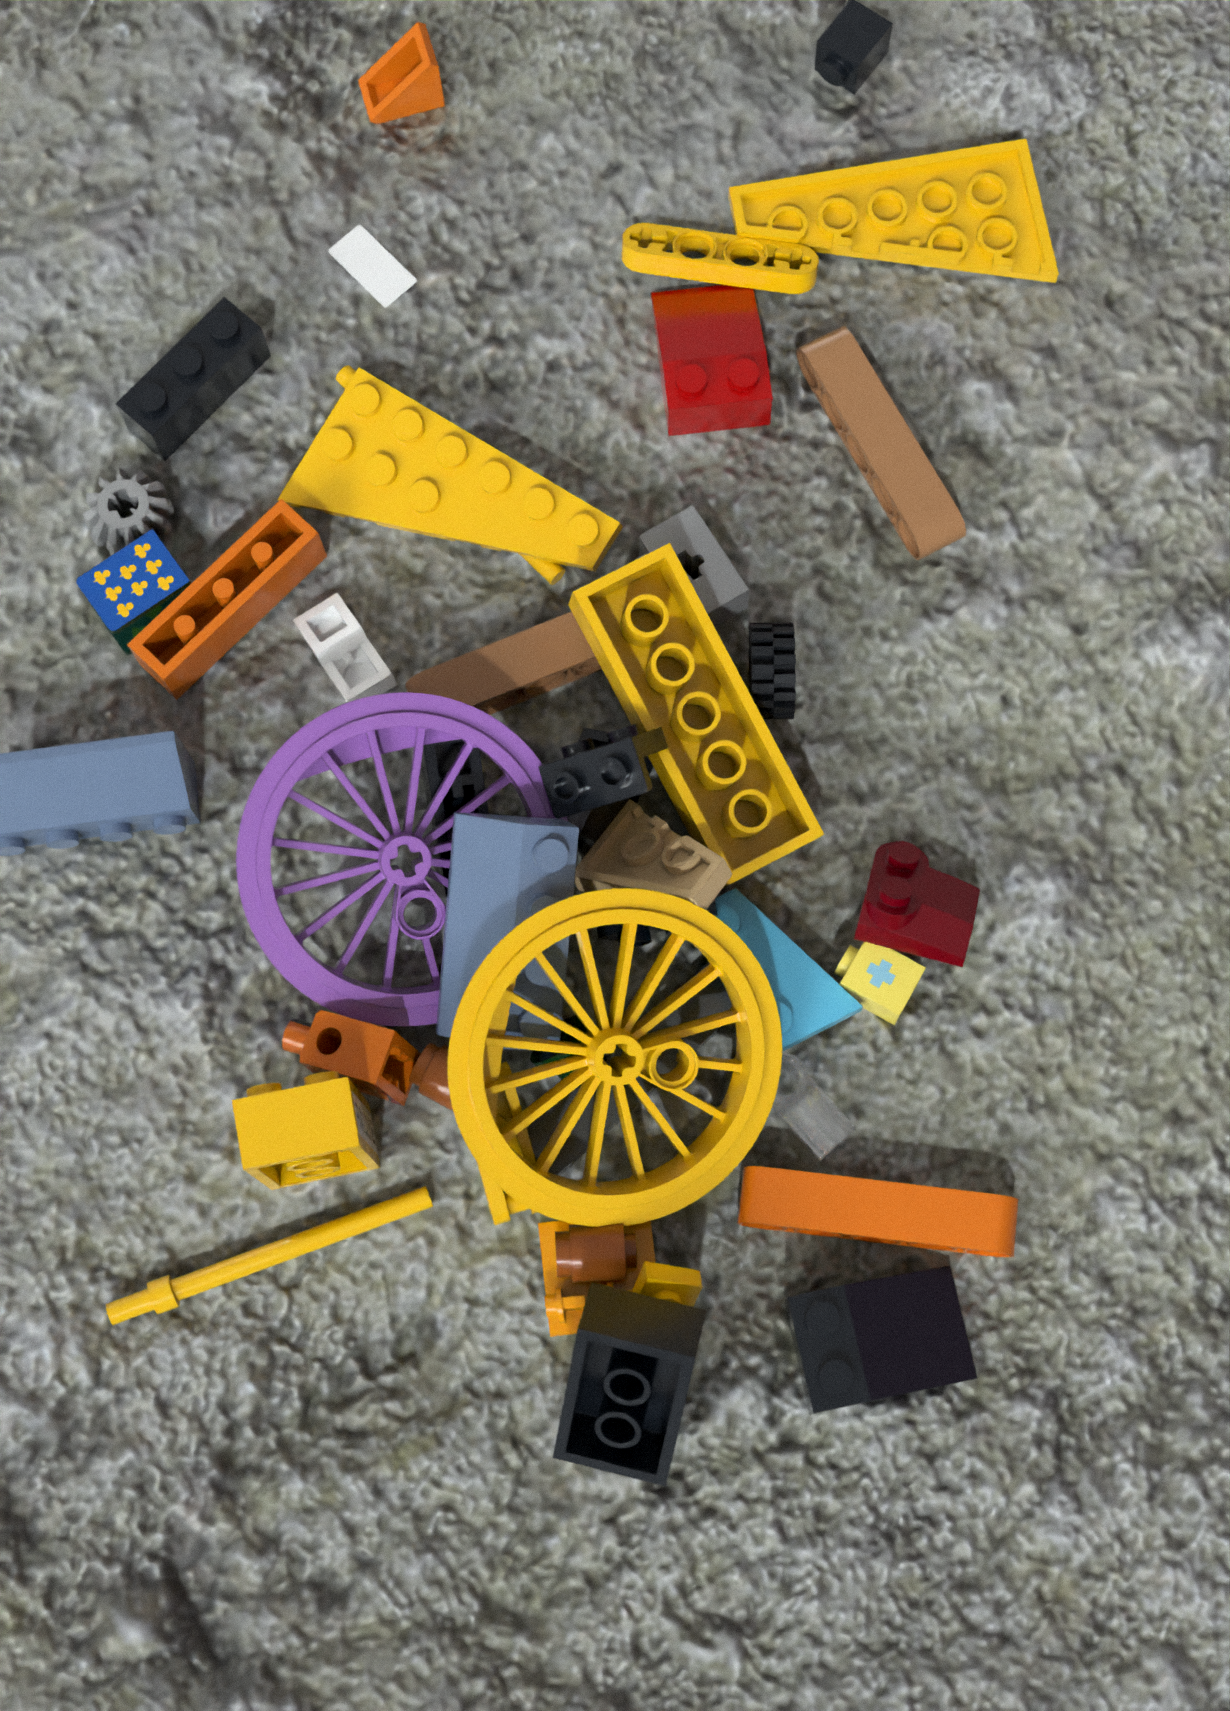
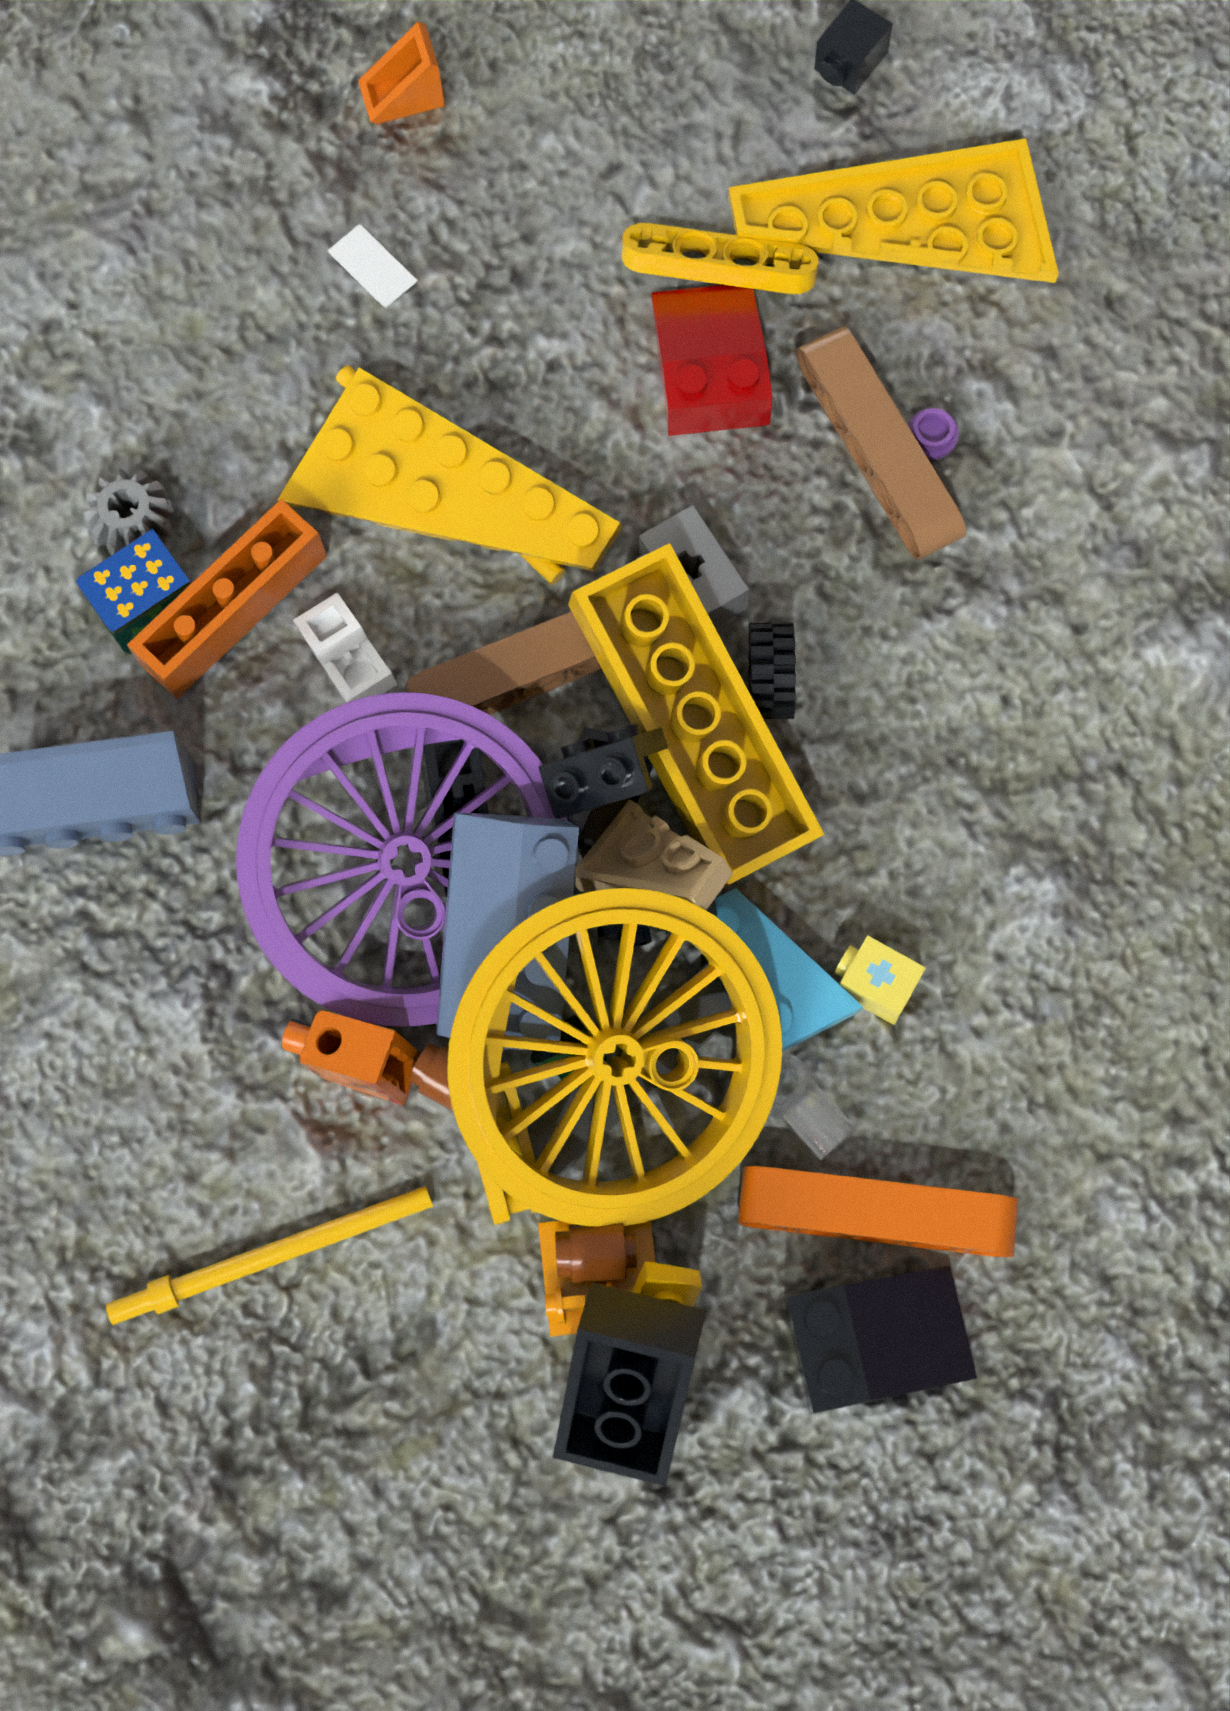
(194, 378): black brick -> none
(305, 1131): yellow brick -> none
(916, 906): dark red slope -> none
(935, 432): none -> medium lavender plate

